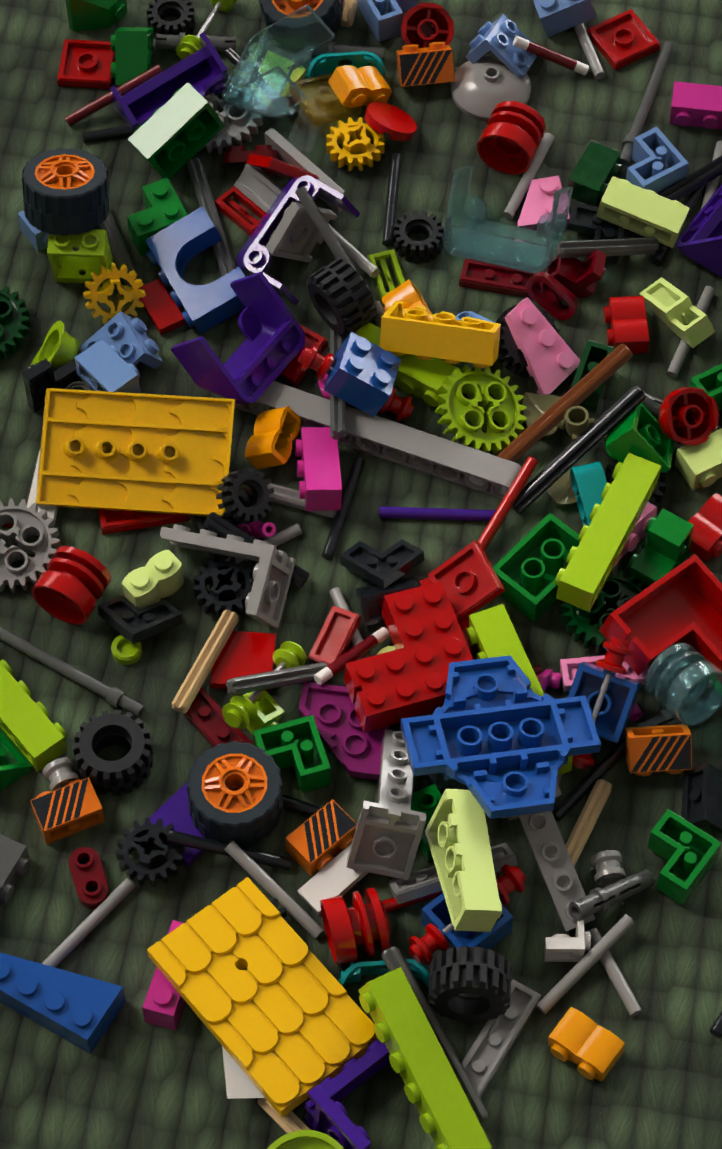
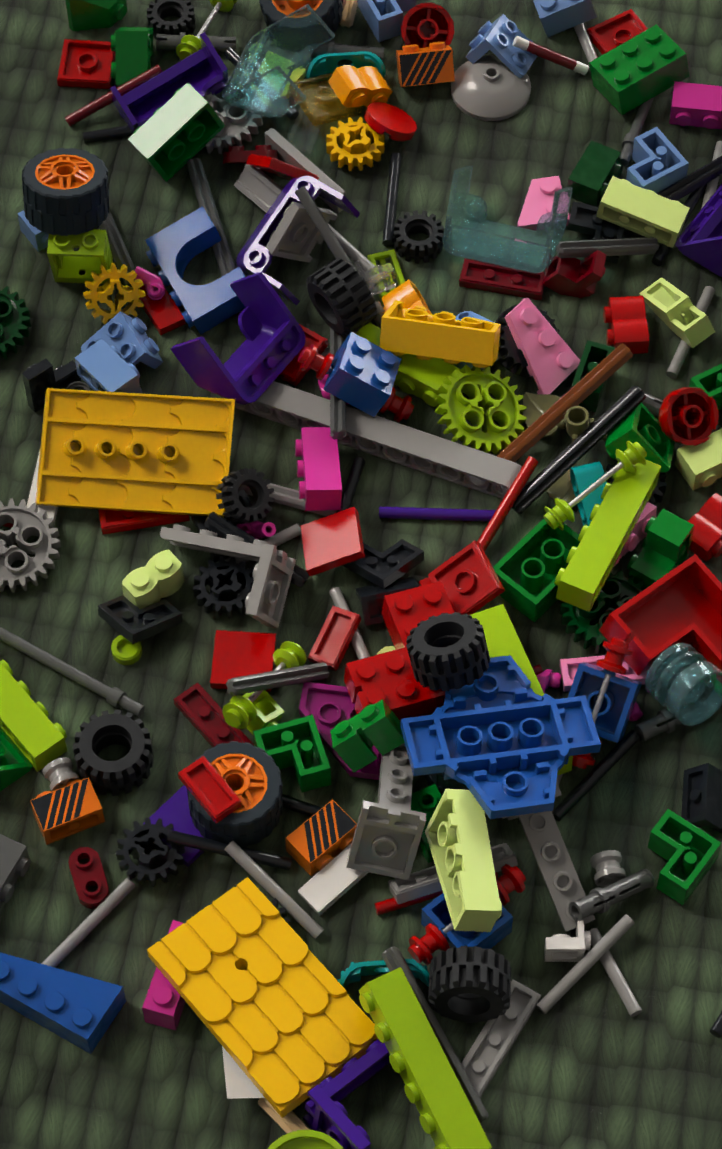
(58, 347): lime piece -> none
(71, 585): red wheel -> none
(152, 283): none -> dark pink arm
(160, 211): green brick -> none
(205, 661): tan axle -> none
(209, 789): none -> red tile
(235, 217): red tile -> none
(272, 437): light orange brick -> none
(332, 541): none -> tile
(352, 655): dark red bar -> none
(355, 926): red wheel -> none
(371, 727): none -> green piece
(377, 278): none -> clear bracket
(448, 651): none -> black tyre
(511, 137): red wheel -> none
(527, 177): light grey bar -> none
(551, 297): dark red plate -> none
(585, 1044): light orange brick -> none
(587, 819): tan axle -> none
(626, 459): none -> lime axle
(639, 69): none -> green brick
(658, 749): orange brick -> none

